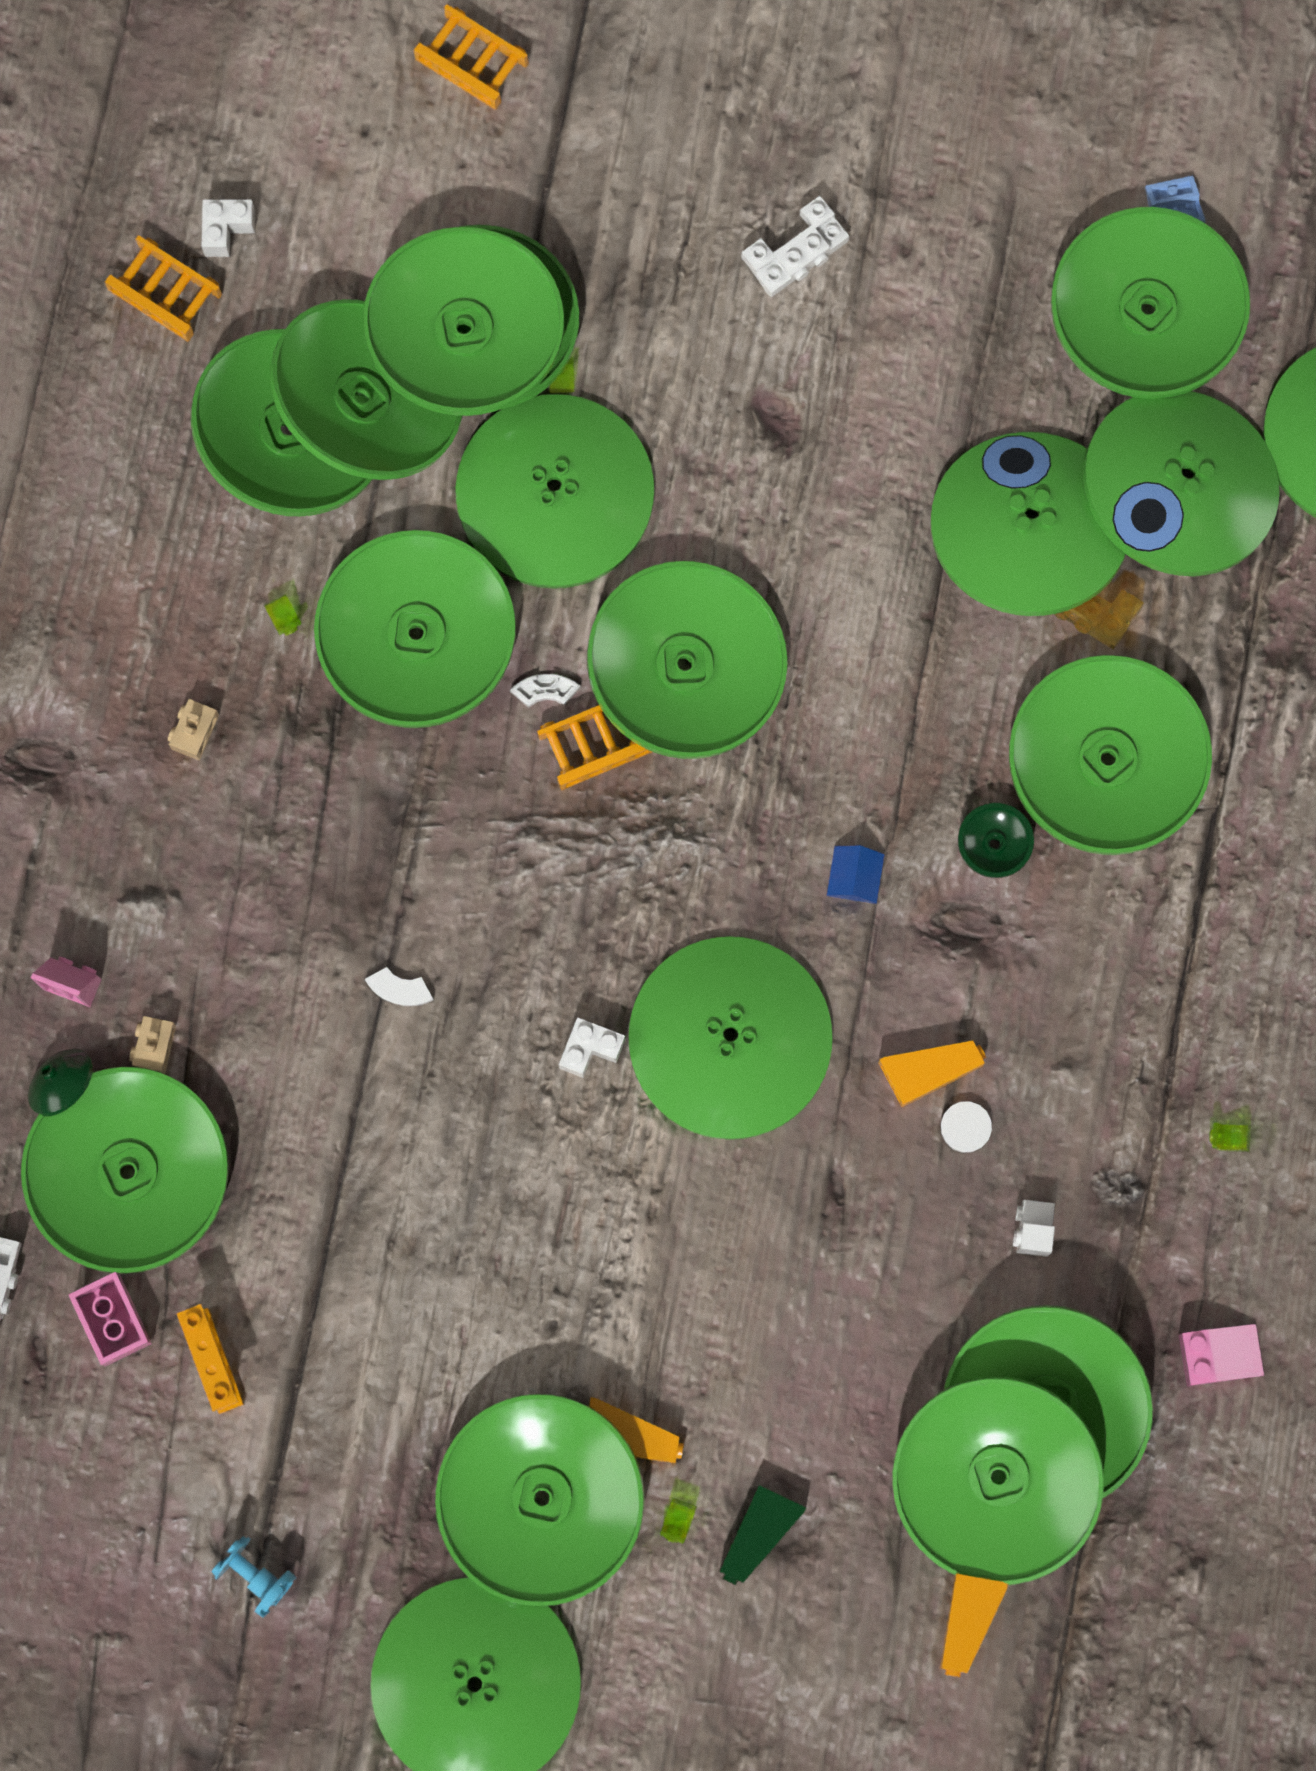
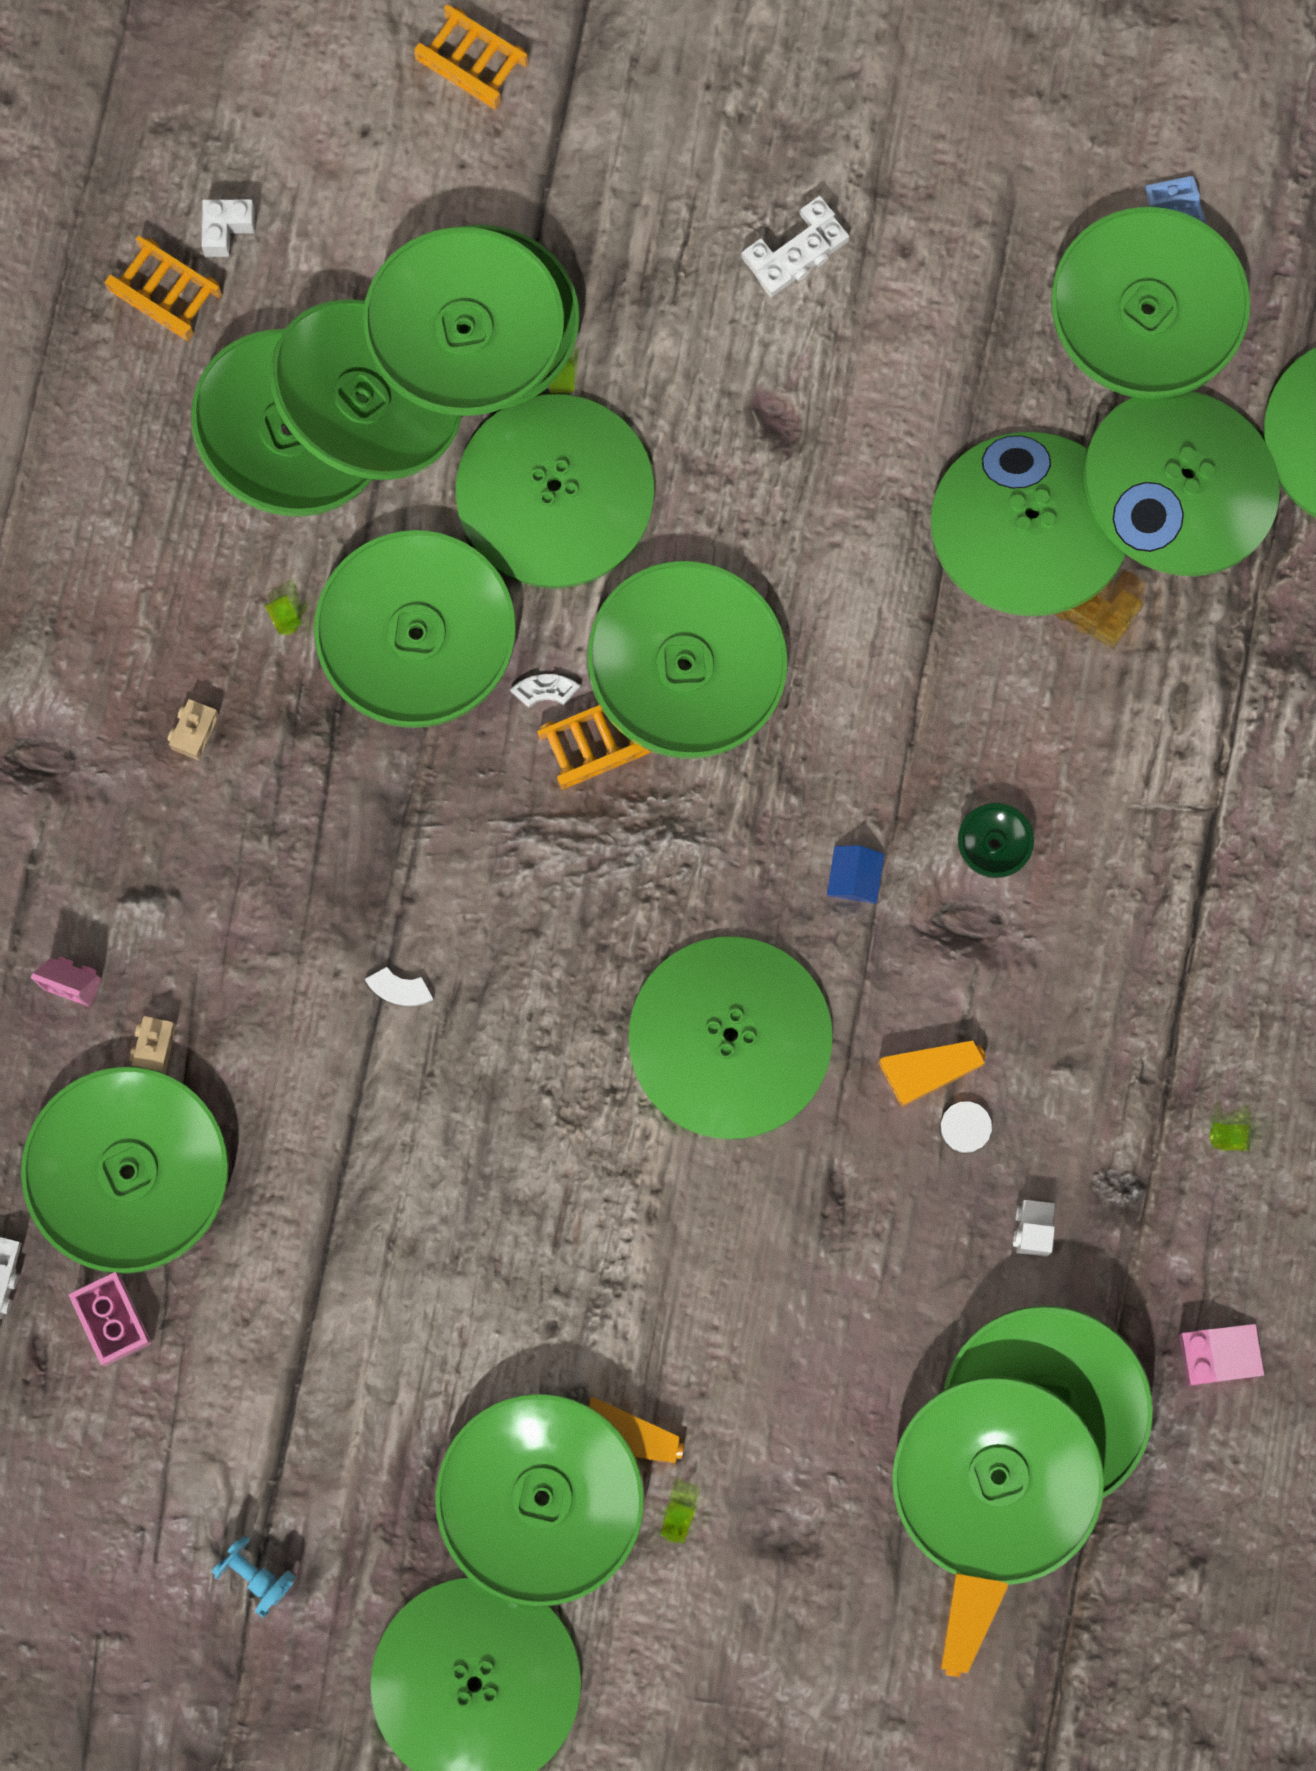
(60, 1082): dark green dish -> none
(210, 1359): light orange fence -> none
(589, 1040): white brick -> none
(762, 1528): dark green slope -> none
(1118, 710): bright green dish -> none

